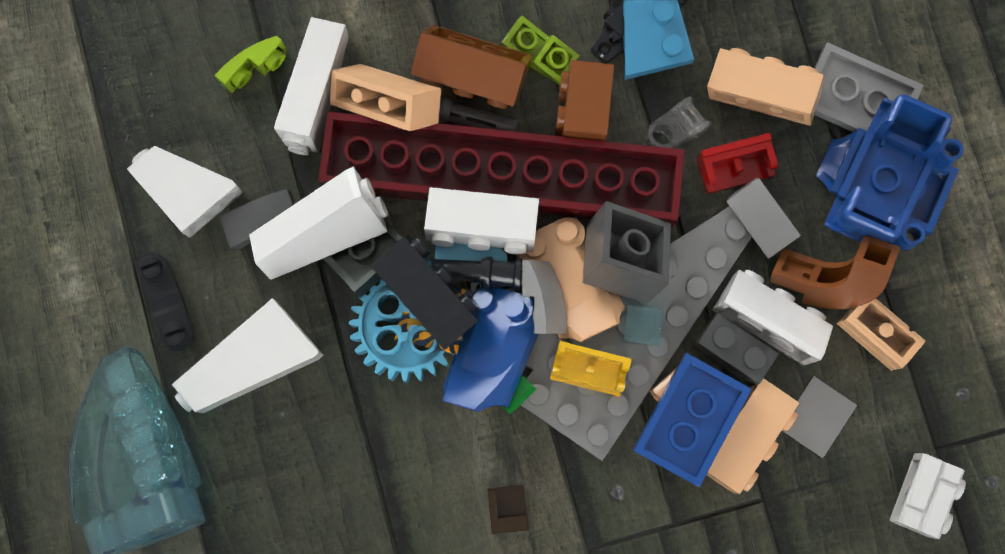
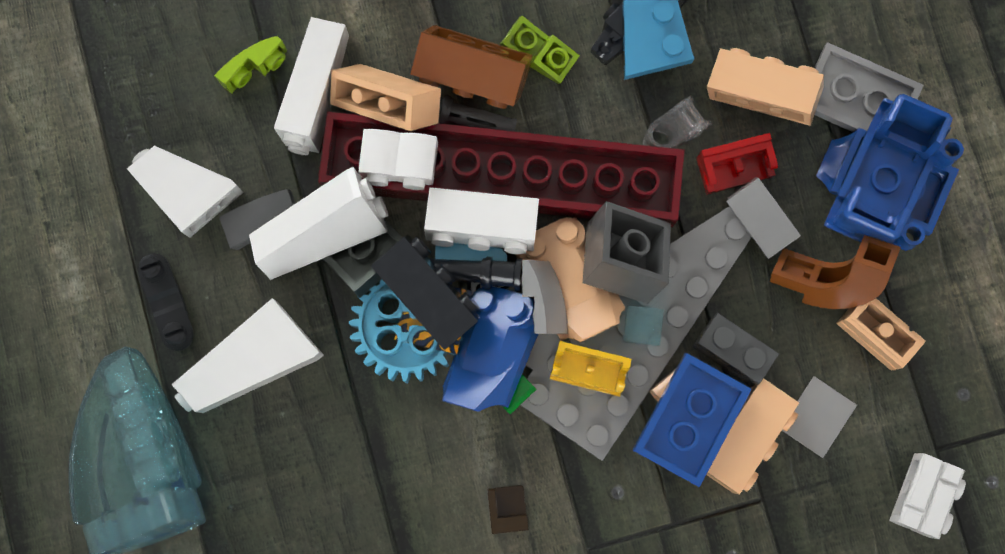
(398, 158): none -> white brick
(587, 100): dark orange brick -> none
(774, 317): white slope -> none

